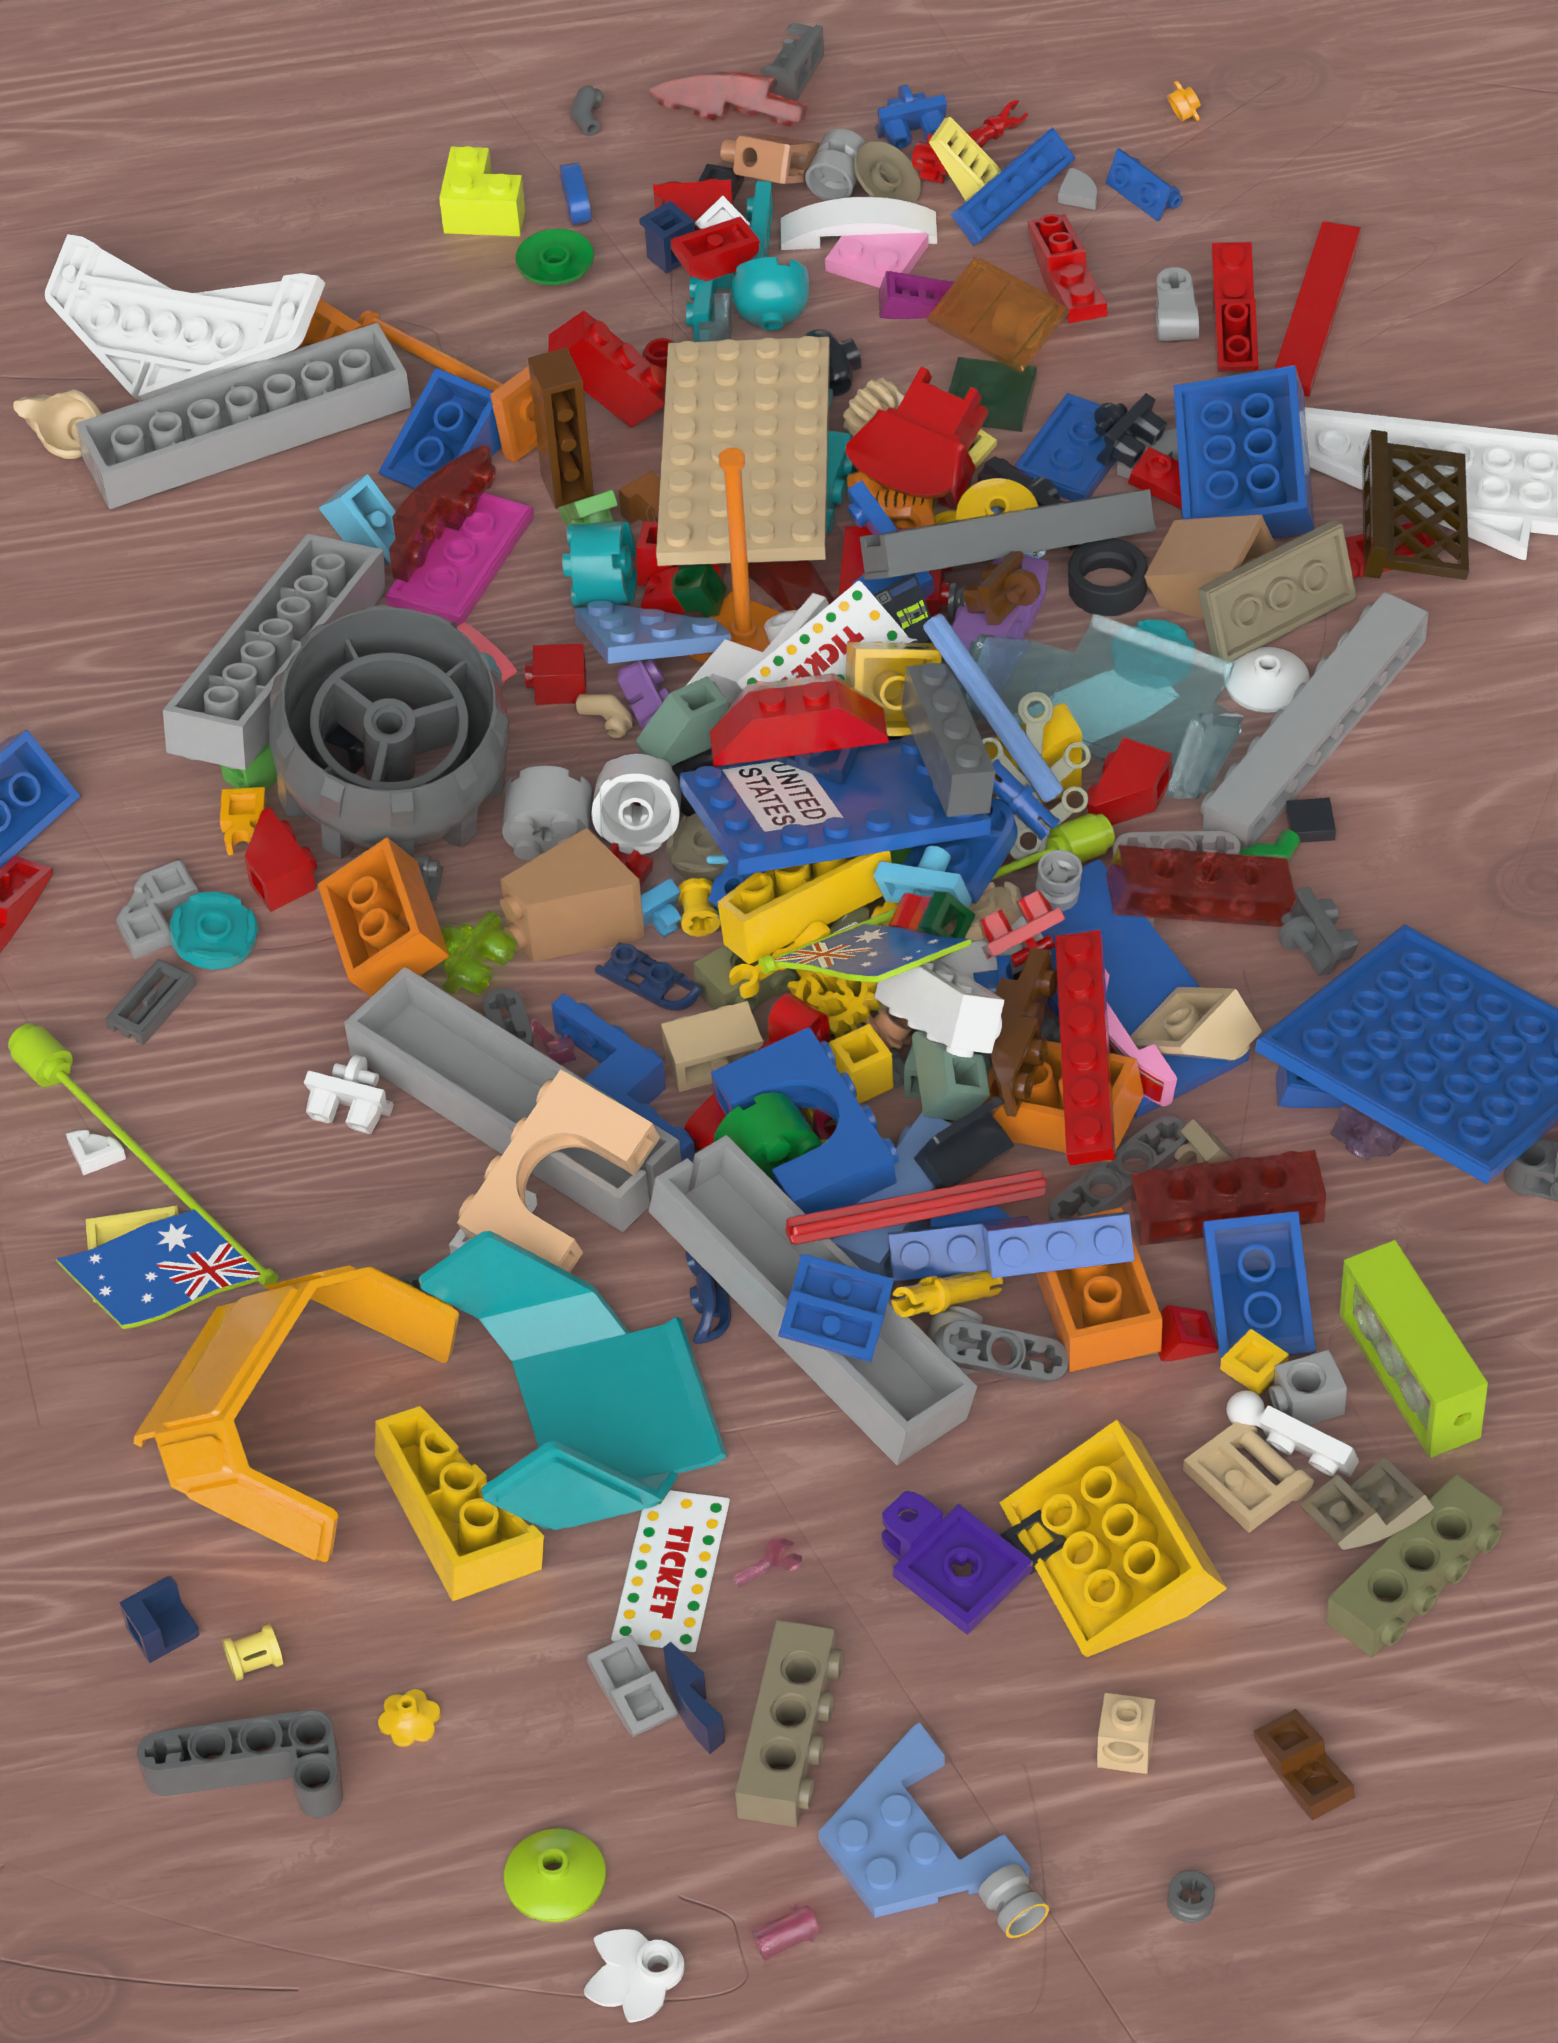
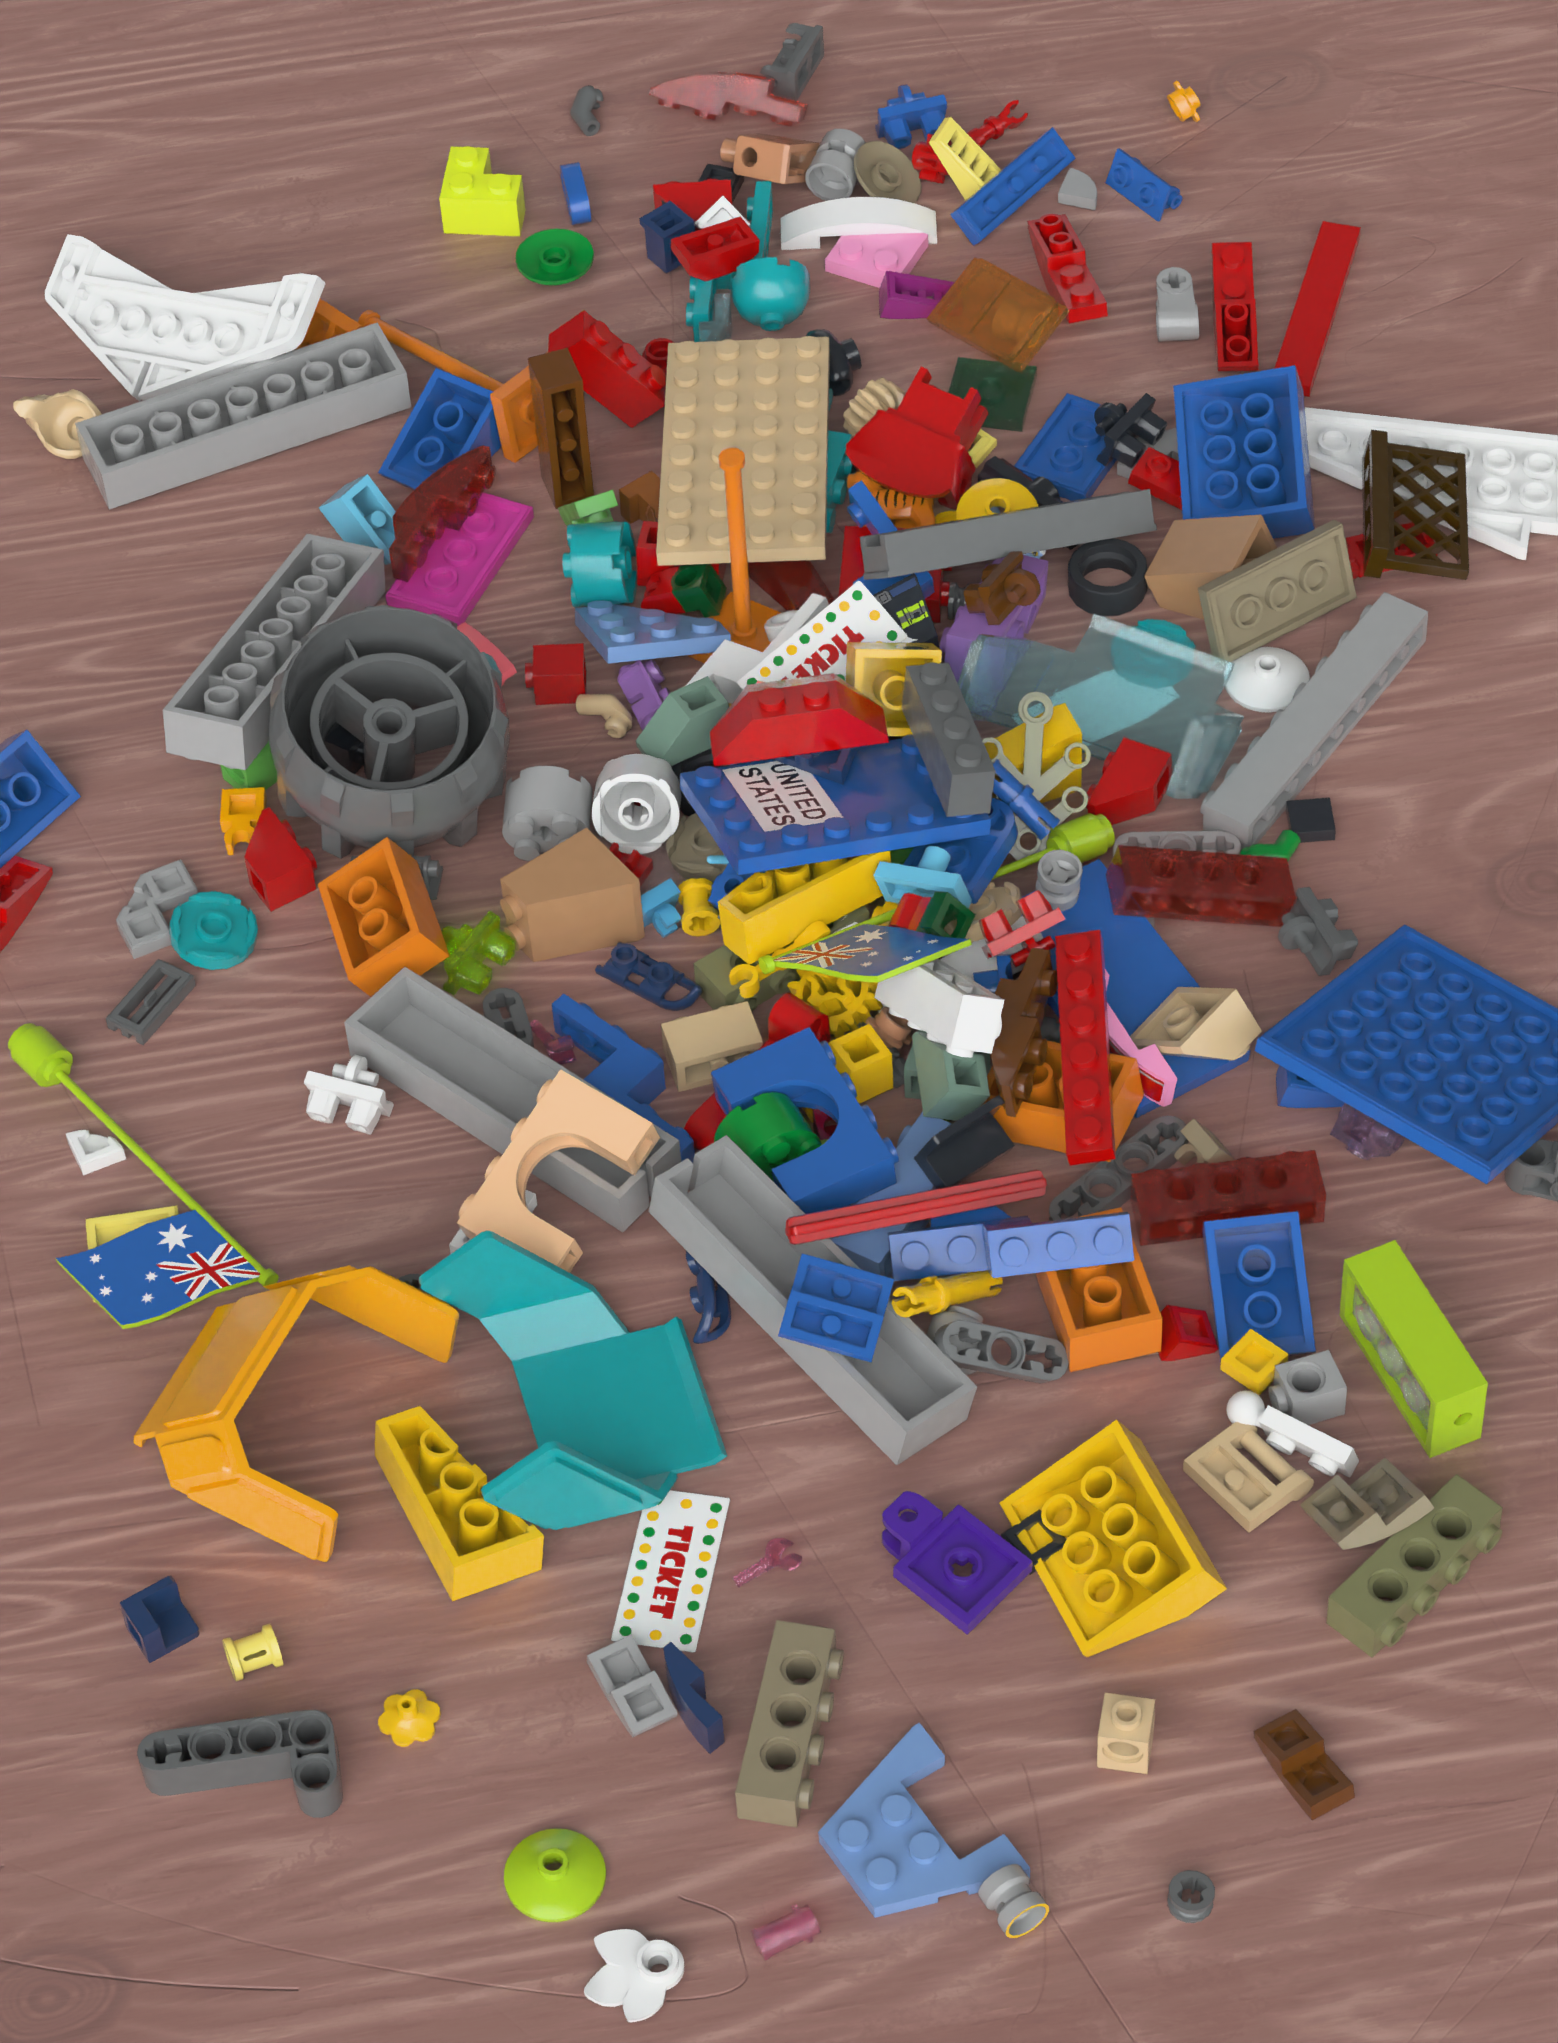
(993, 708): medium blue axle -> none

